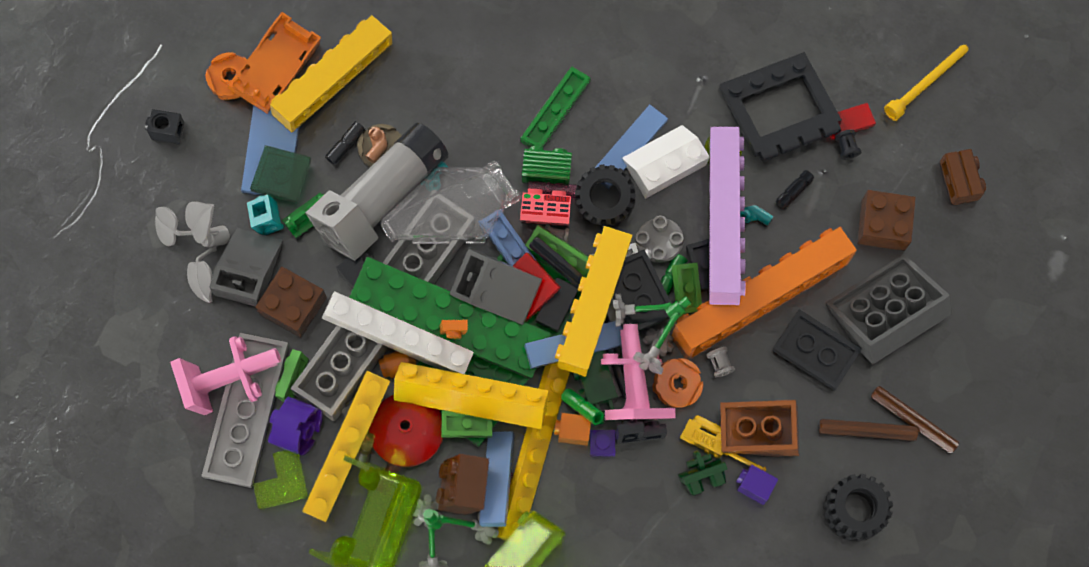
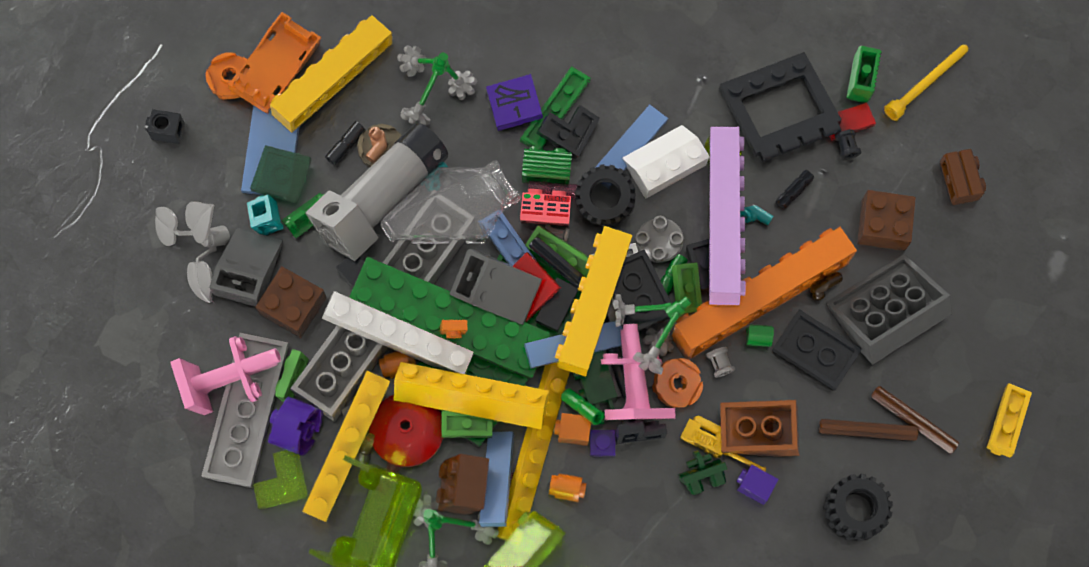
(414, 62): none -> light grey plant
(514, 102): none -> dark purple tile
(567, 487): none -> orange brick
(569, 135): none -> black plate
(759, 335): none -> green brick
(824, 284): none -> dark brown arm
(864, 74): none -> green brick
(1009, 420): none -> yellow hinge

